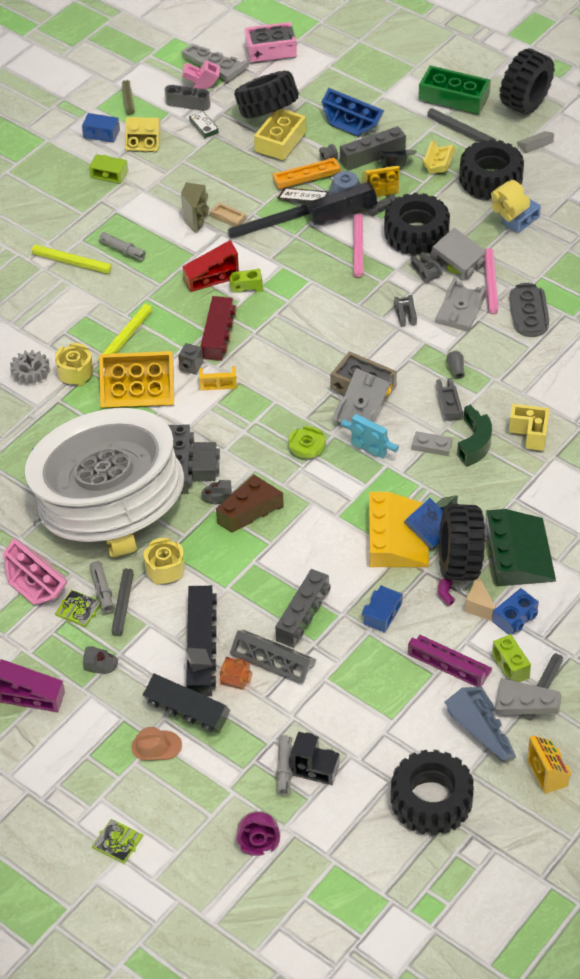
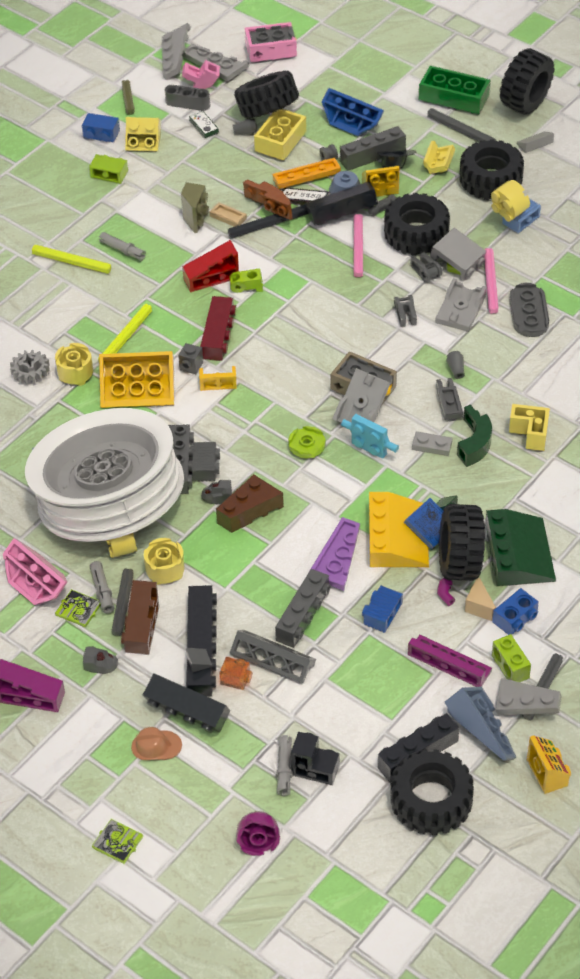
(141, 617): none -> reddish brown wedge
(172, 50): none -> light grey wing
(245, 127): none -> dark grey cone
(270, 196): none -> dark orange slope
(338, 553): none -> medium lavender wing
(436, 735): none -> black brick

